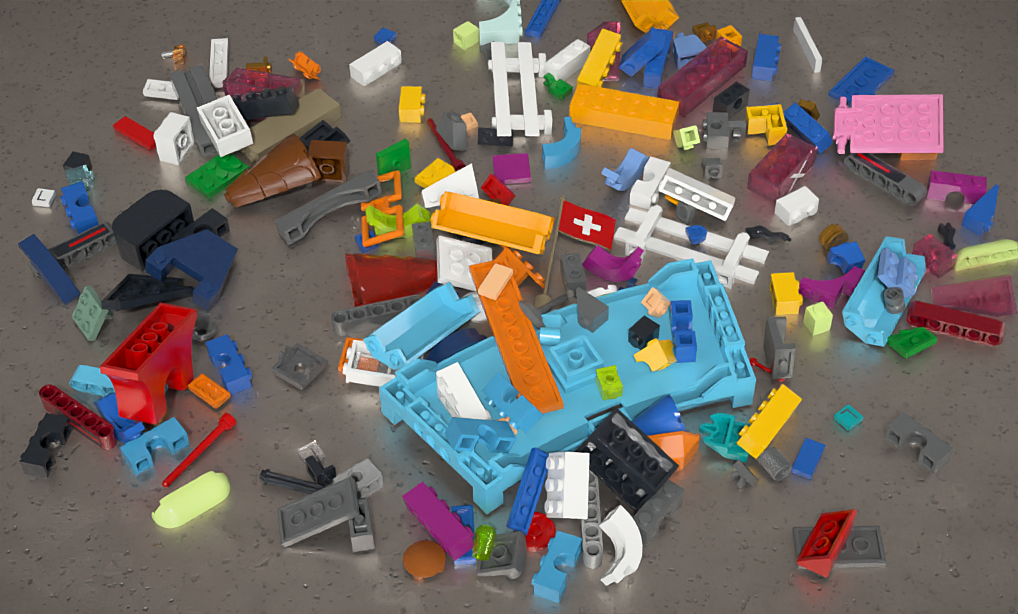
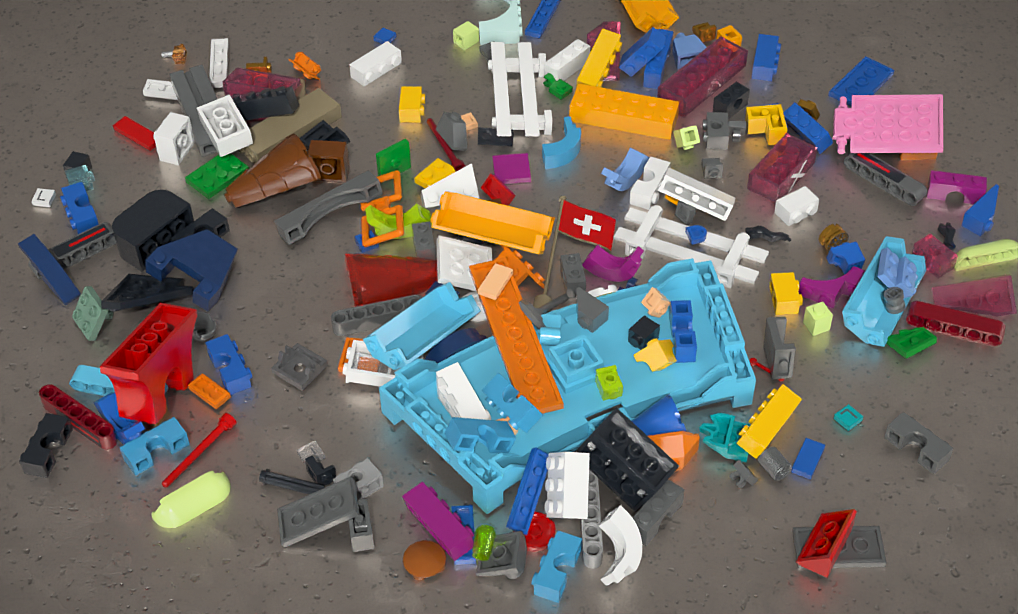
(807, 45): white tile -> none

